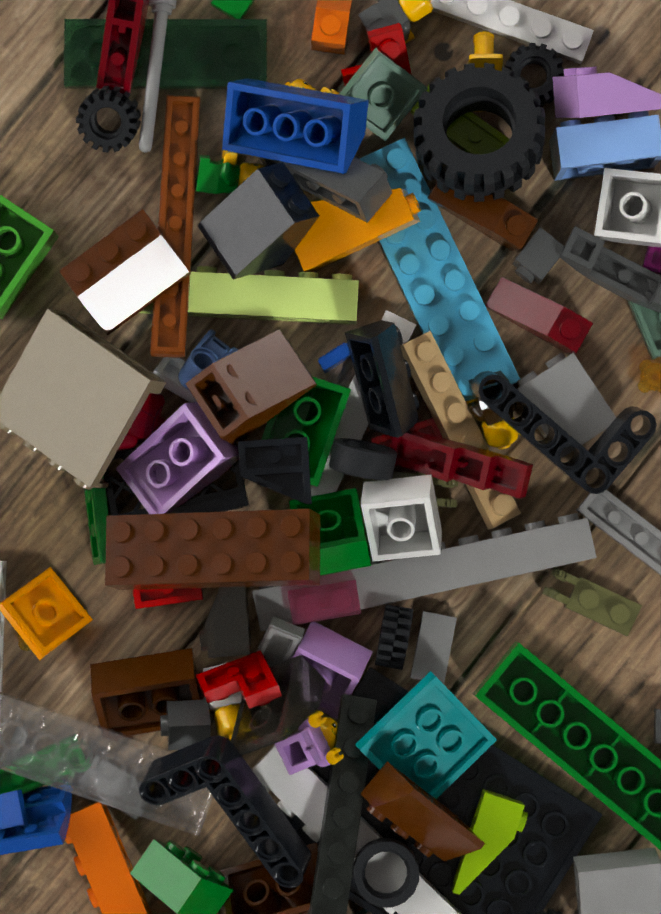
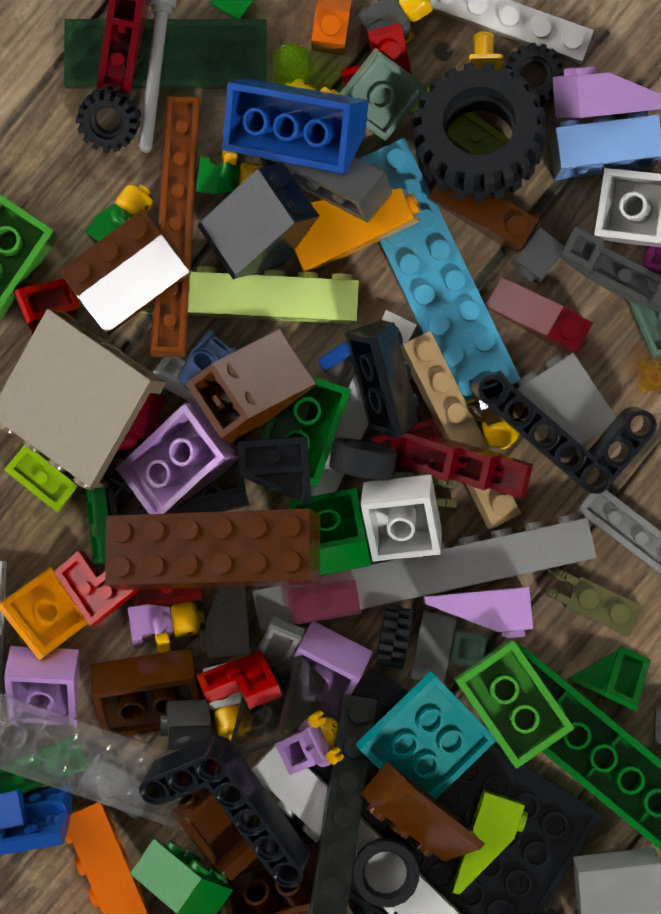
(41, 478): none -> lime plate
(47, 681): none -> lavender slope
(51, 295): none -> red slope
(89, 589): none -> plate
(127, 204): none -> piece
(160, 623): none -> piece
(213, 833): none -> reddish brown panel
(290, 63): none -> clear neon green brick
(467, 648): none -> sand green tile
(497, 609): none -> lavender slope
(514, 703): none -> bright green brick
(616, 677): none -> green slope

